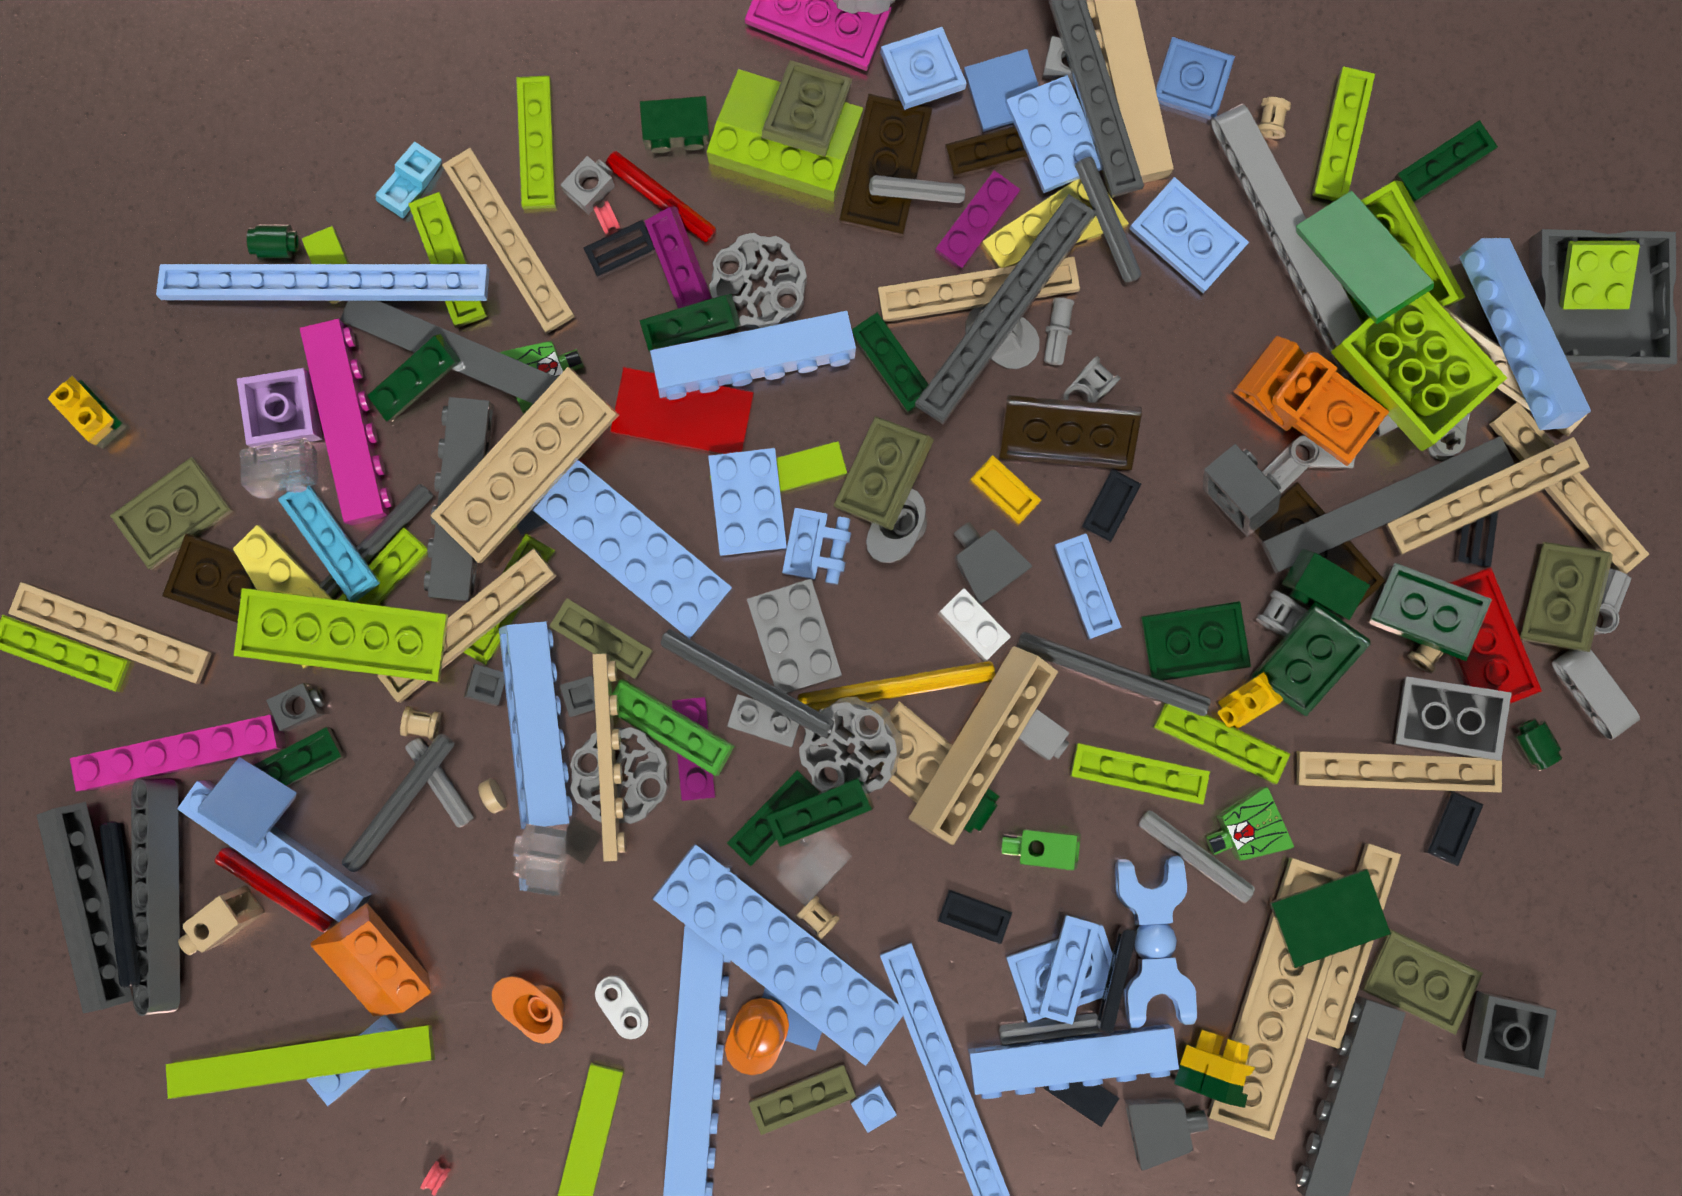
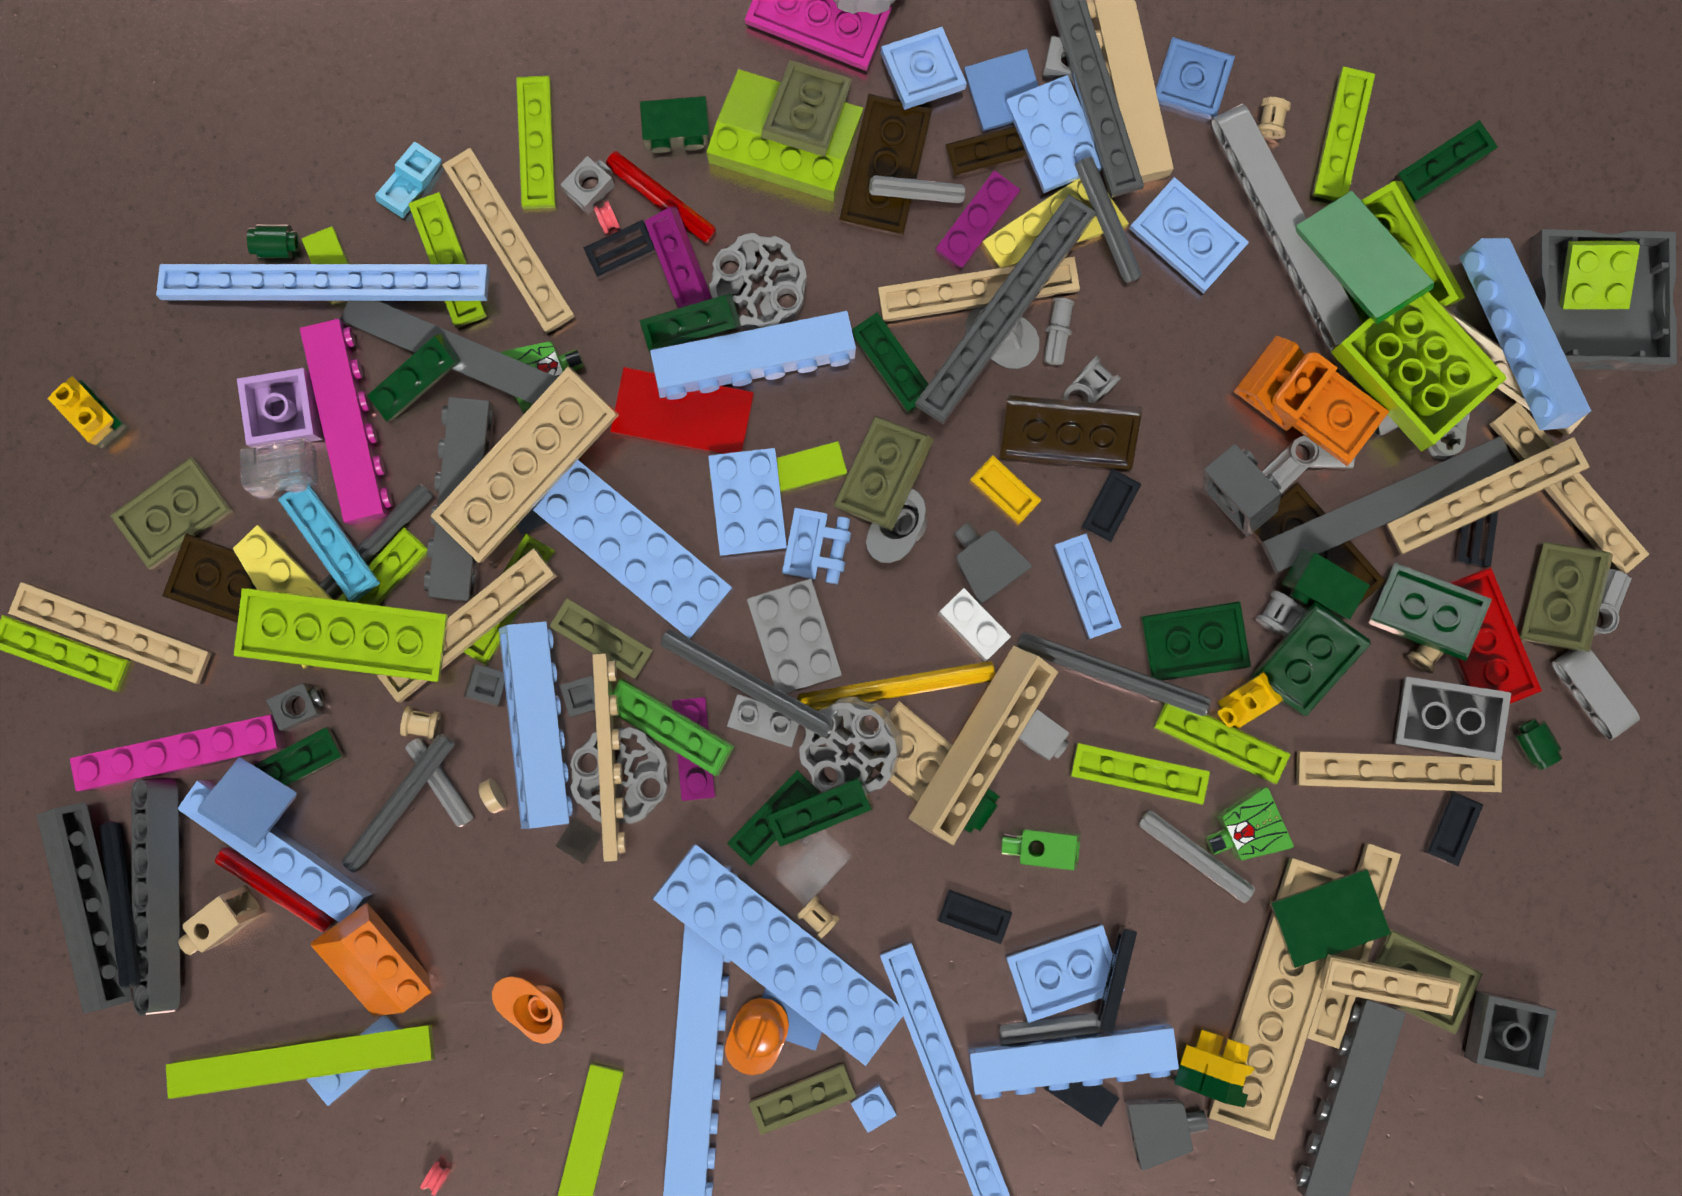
(541, 859): clear brick -> none
(625, 1005): white plate -> none
(1068, 969): light blue plate -> none
(1155, 942): light blue piece -> none
(1390, 984): none -> tan tile

